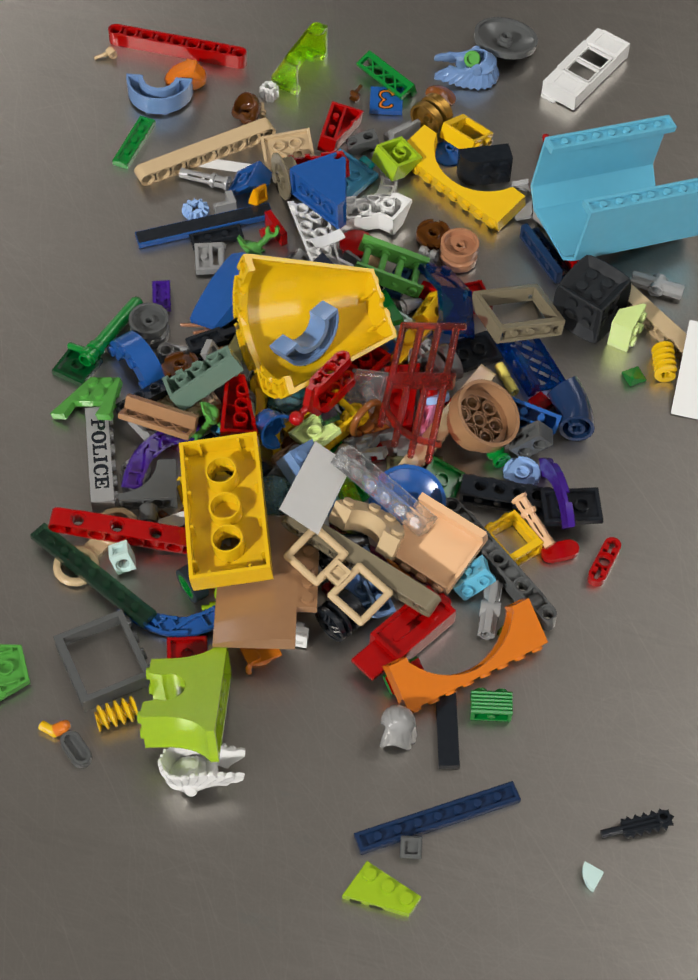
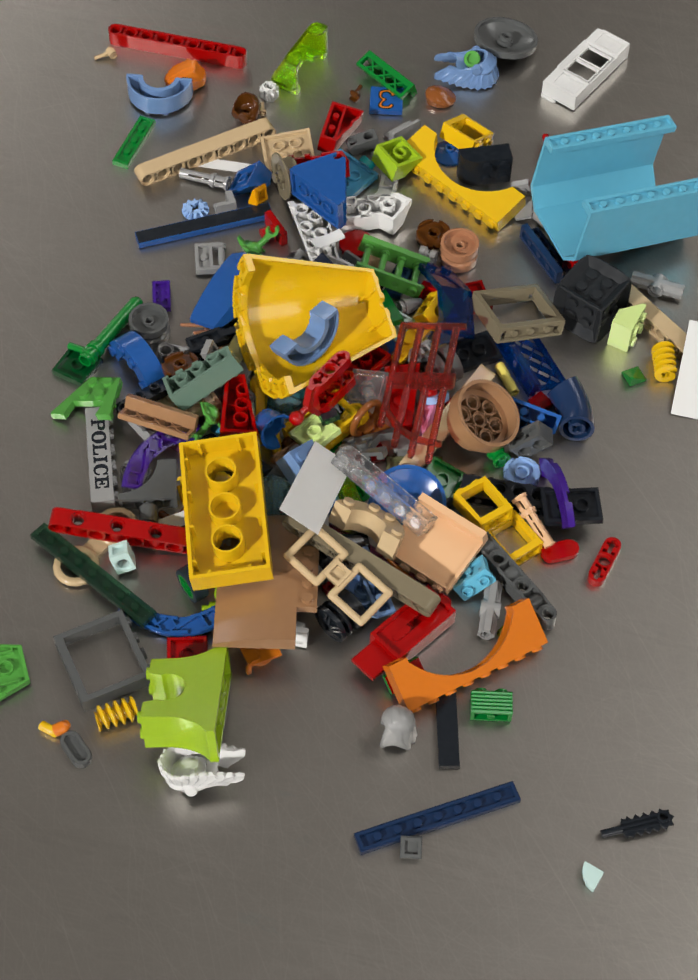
(223, 234): black tile -> none
(379, 889): lime wing -> none
(432, 111): pearl gold wheel -> none
(490, 520): none -> yellow window

